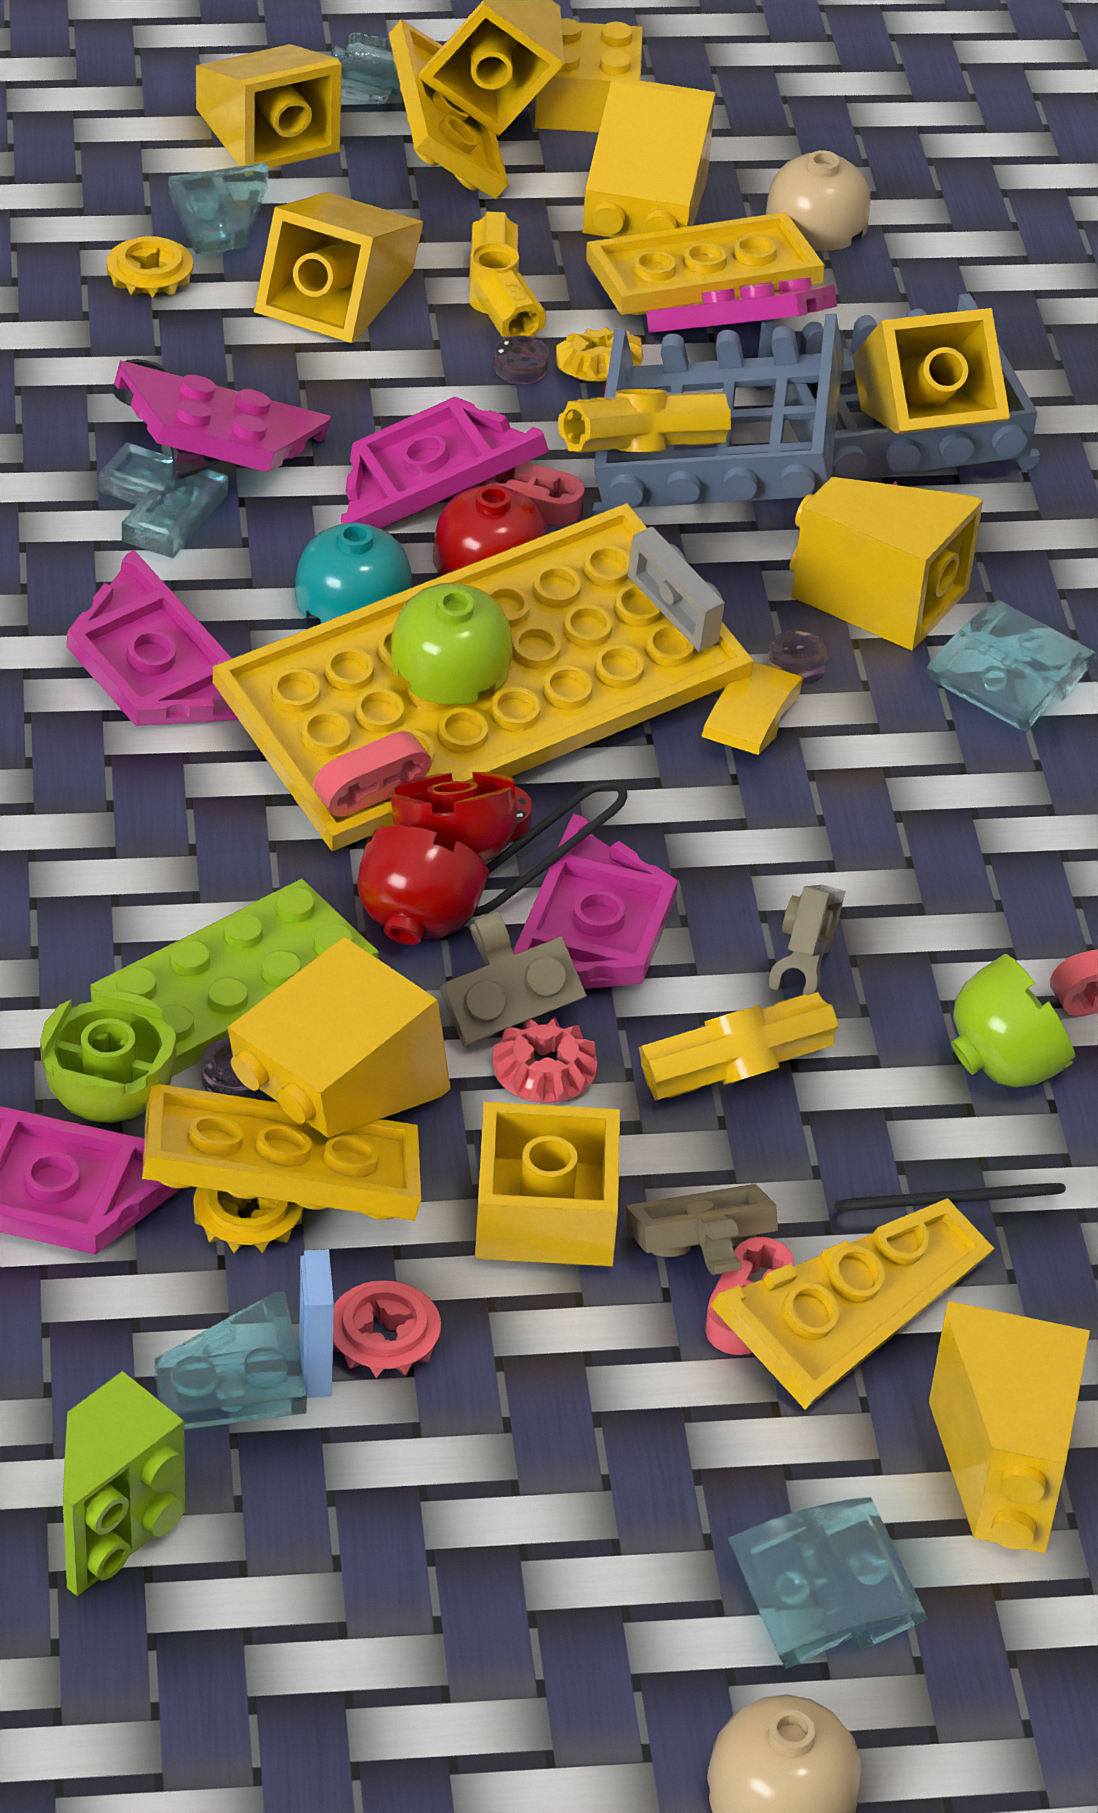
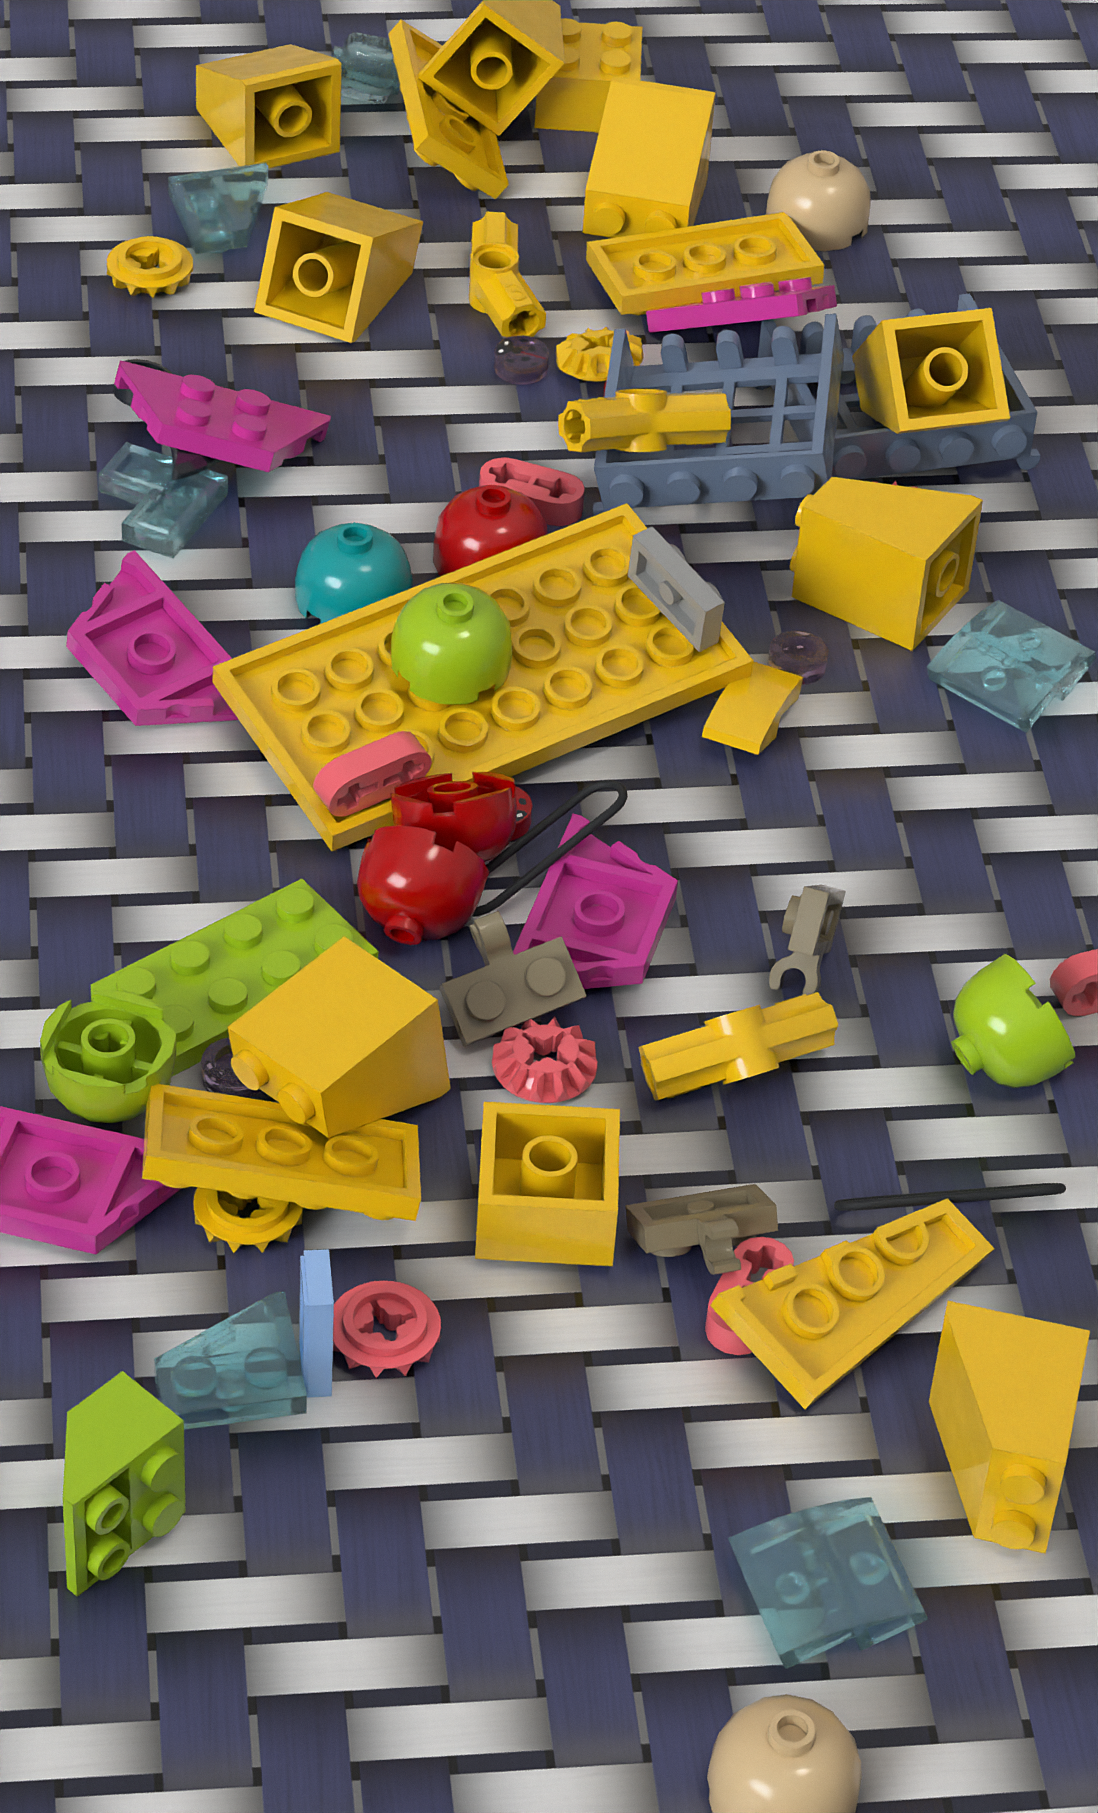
(432, 459): dark pink wing -> none

